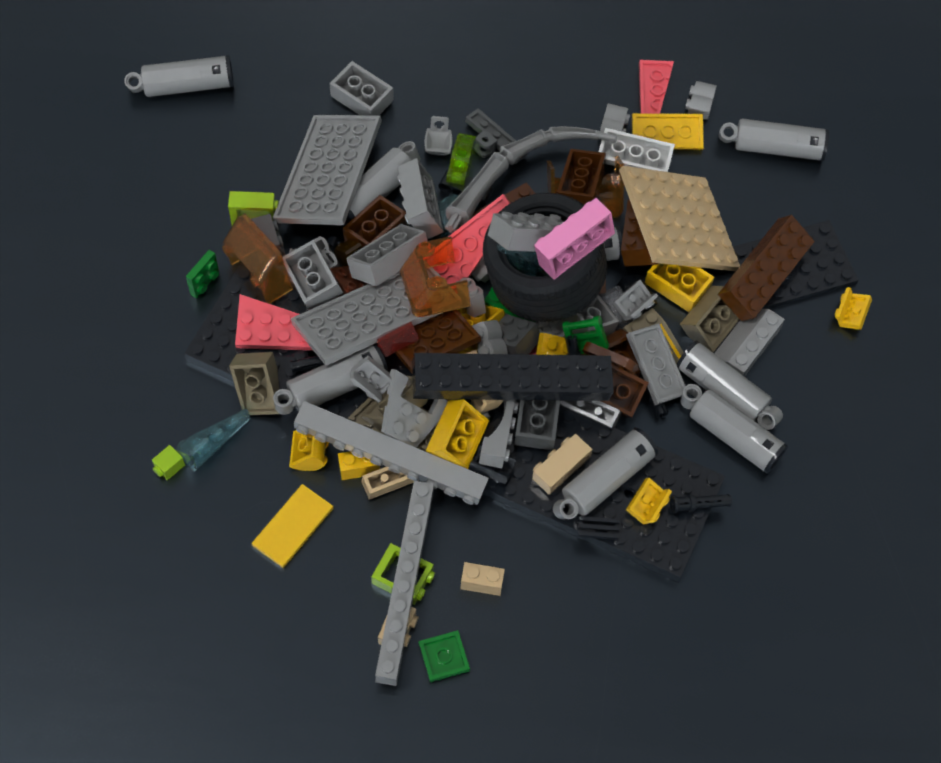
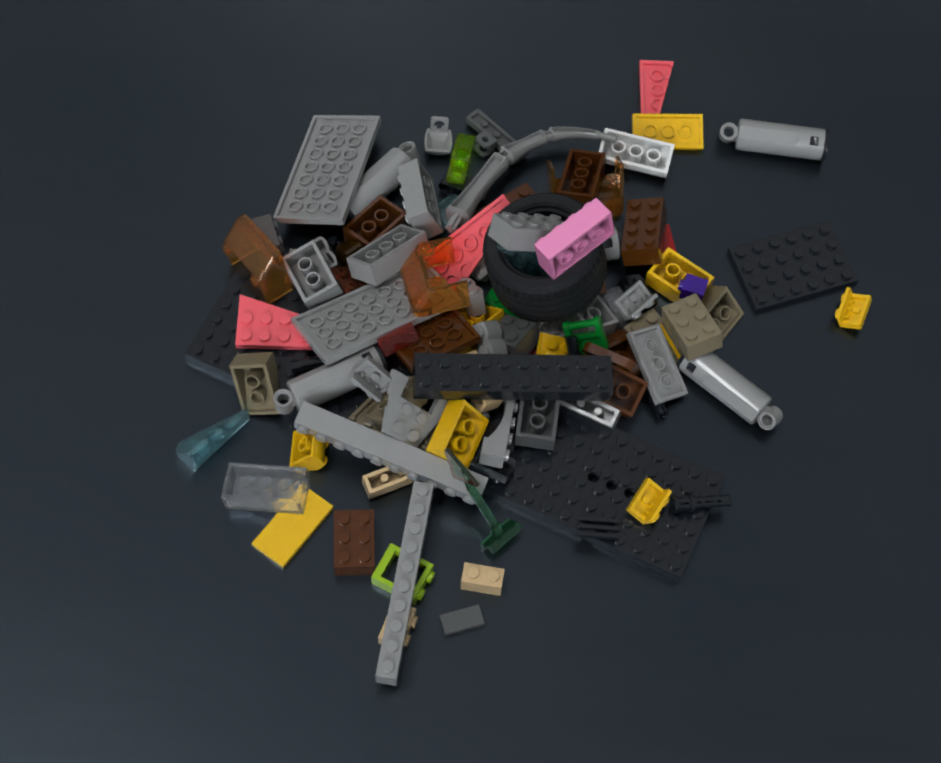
(167, 463): lime brick -> none
(183, 76): light grey piece -> none
(202, 274): green plate -> none
(252, 204): lime window -> none
(266, 488): none -> clear brick
(354, 467): yellow brick -> none
(354, 542): none -> reddish brown brick
(361, 90): light grey brick -> none
(444, 656): green plate -> none
(462, 620): none -> dark grey tile
(500, 532): none -> clear green piece
(561, 463): tan brick -> none
(606, 474): light grey piece -> none
(615, 118): light grey brick -> none
(679, 219): tan plate -> none
(692, 285): none -> dark purple brick
(692, 327): none -> dark tan brick
(701, 99): light grey brick -> none
(733, 427): light grey piece -> none
(749, 340): light grey slope -> none
(766, 268): reddish brown brick -> none

